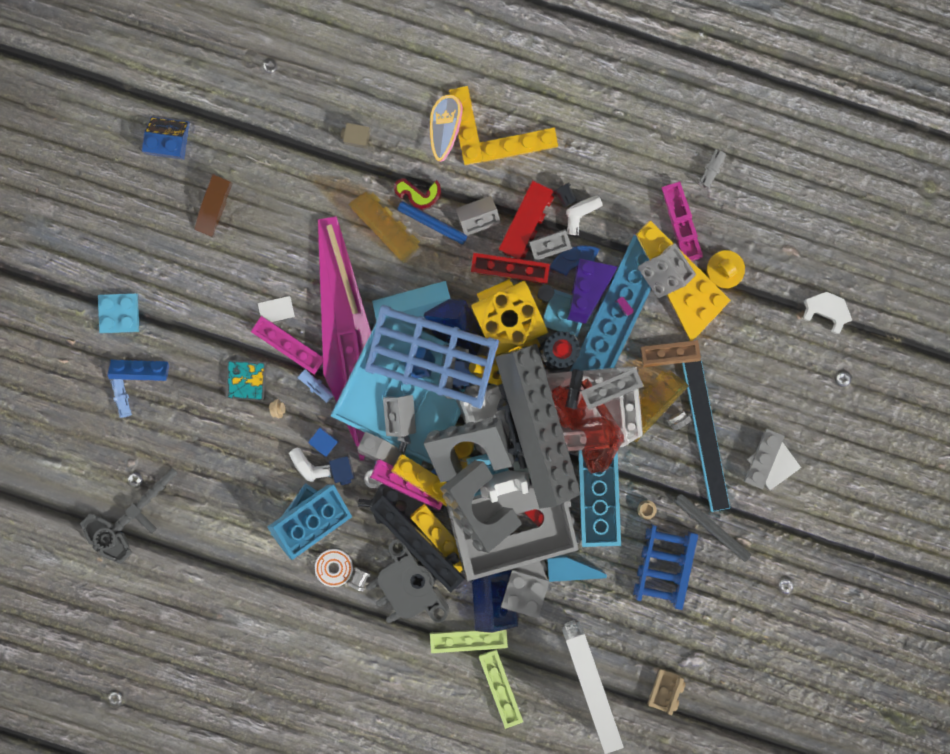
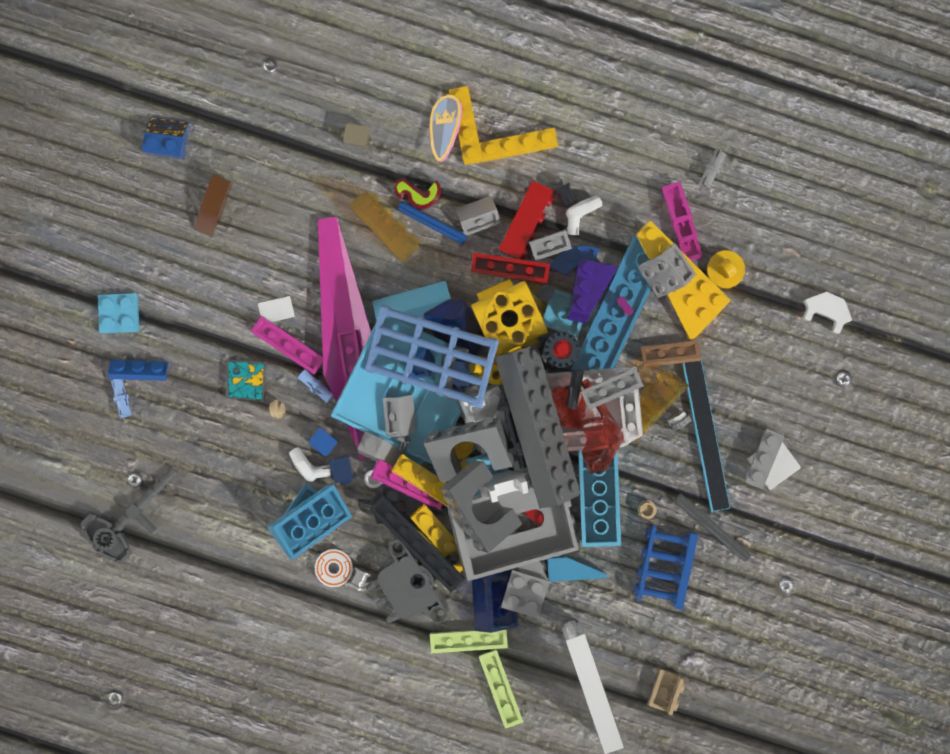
(342, 269): tan axle -> none

